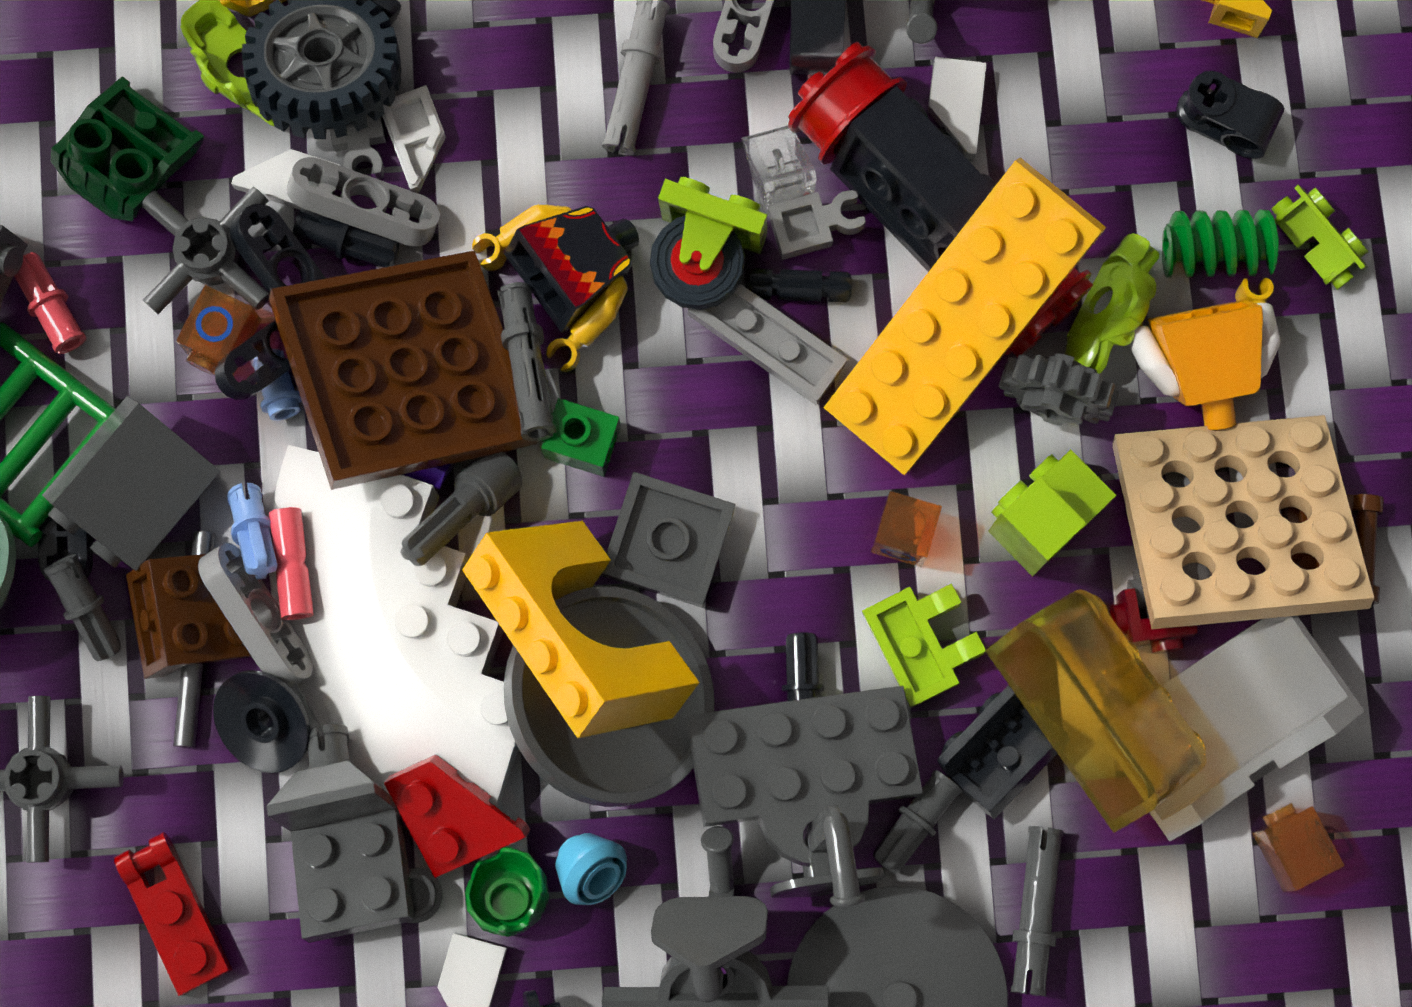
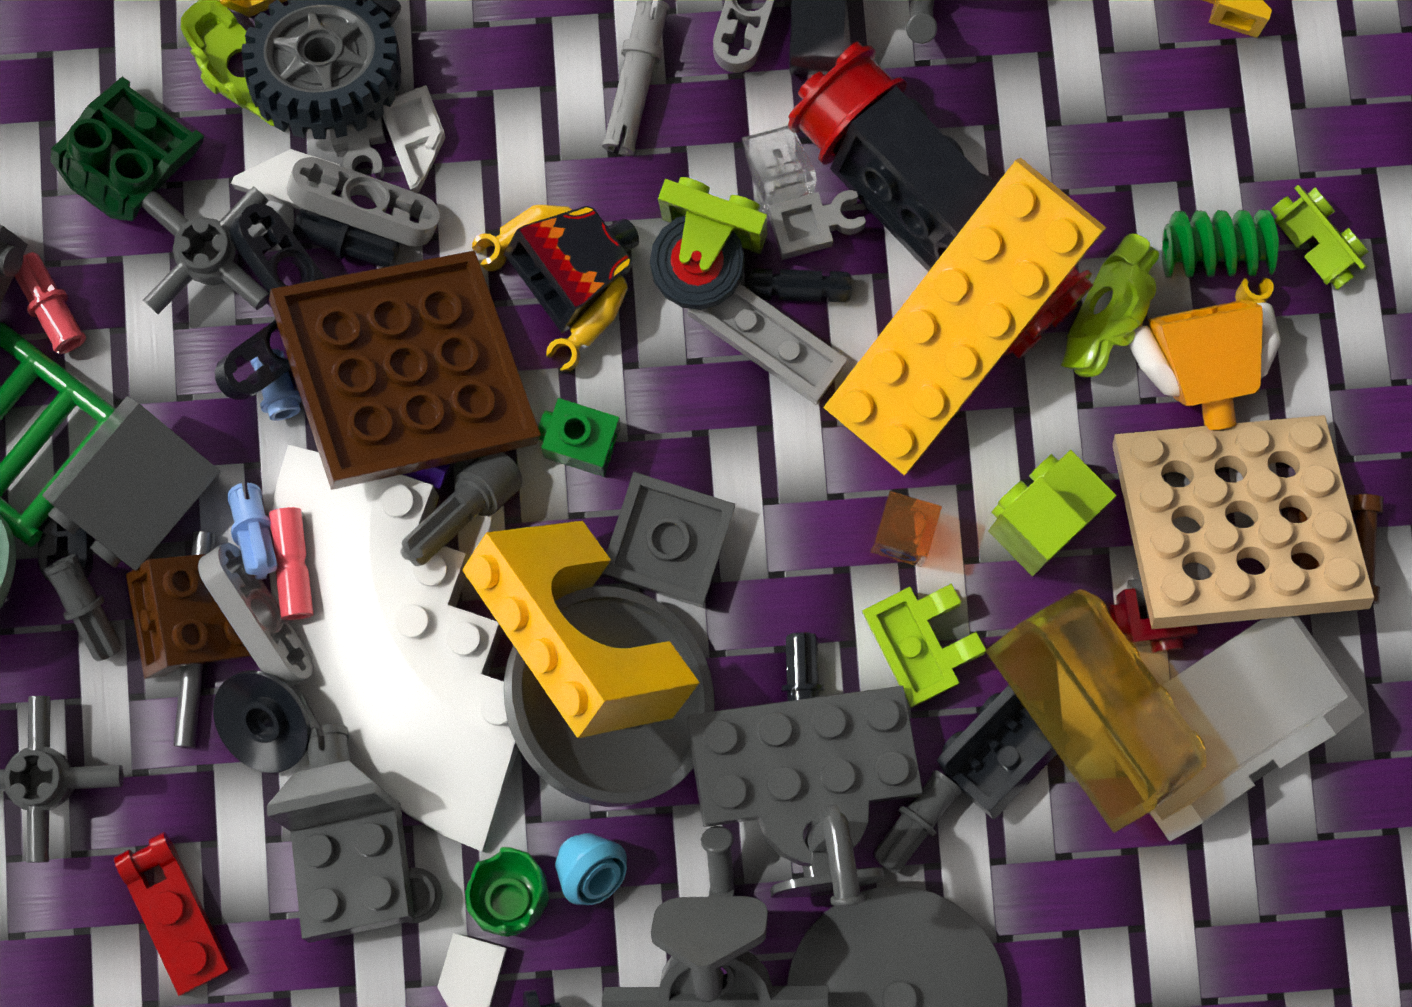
(216, 328): clear orange brick -> none
(450, 816): red wing -> none
(524, 341): dark grey pin -> none
(957, 100): white tile -> none
(1037, 911): dark grey pin -> none
(1058, 389): dark grey gear -> none
(1234, 115): black piece -> none
(1296, 847): clear orange brick -> none

